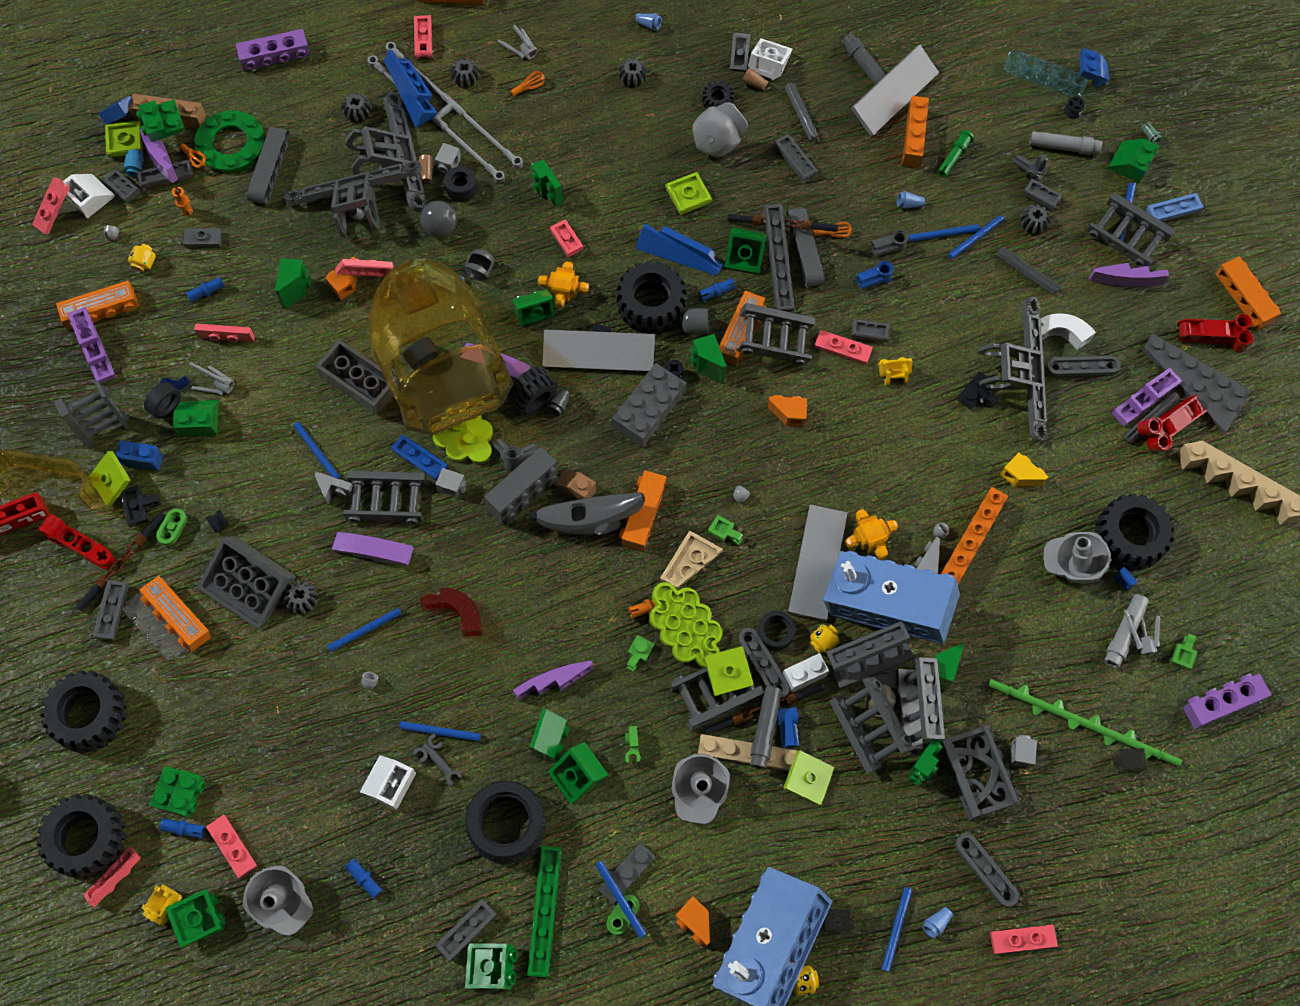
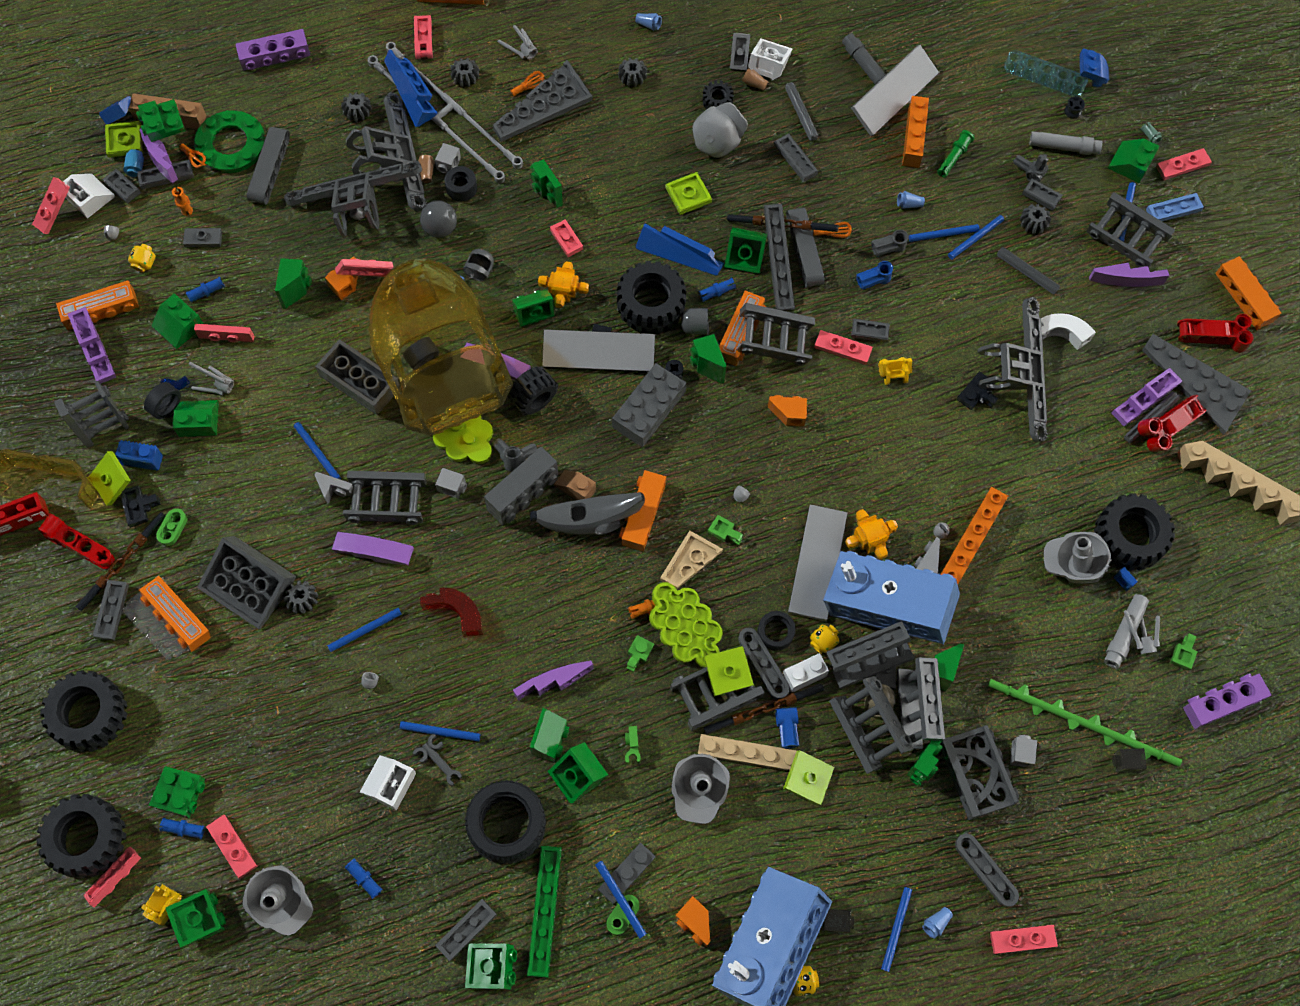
(175, 321): none -> green slope
(217, 521): black wheel -> none
(418, 457): blue plate -> none
(546, 101): none -> dark grey wing
(558, 403): dark grey cone -> none
(761, 747): dark grey piece -> none
(1023, 473): yellow slope -> none
(1083, 366): dark grey plate -> none
(1183, 164): none -> coral plate

